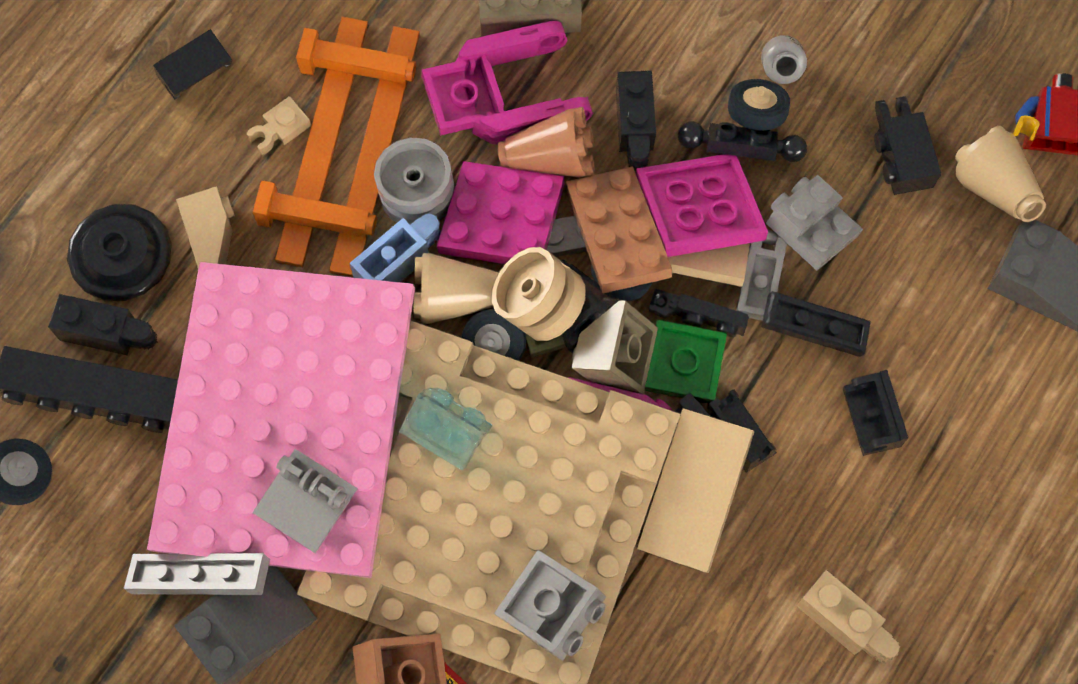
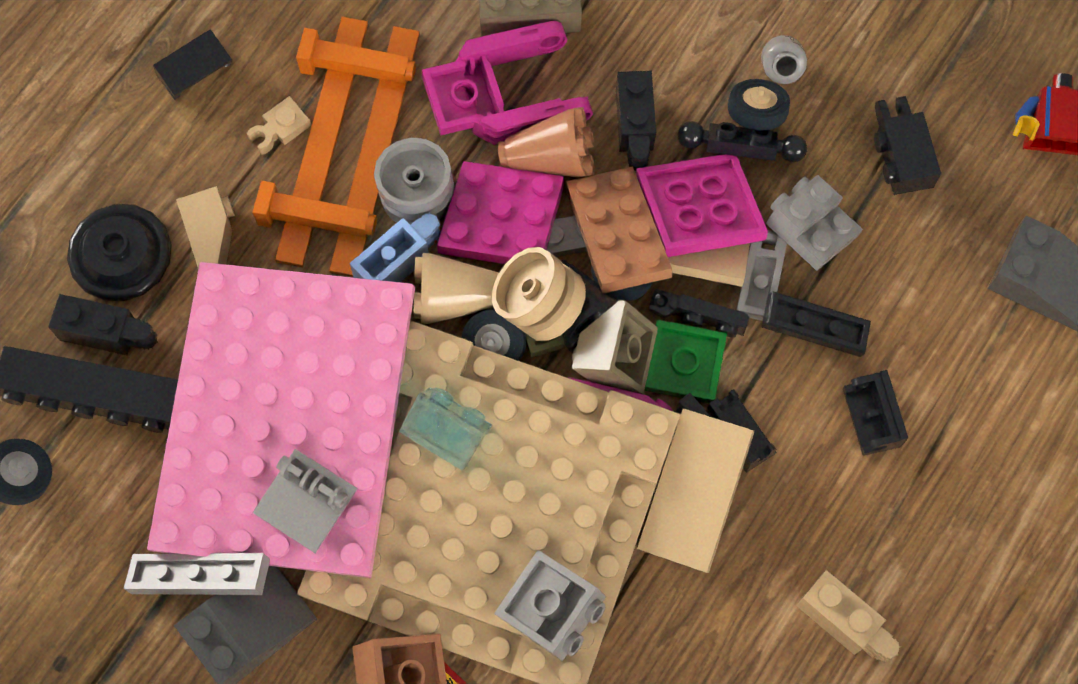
(1001, 174): tan cone -> none

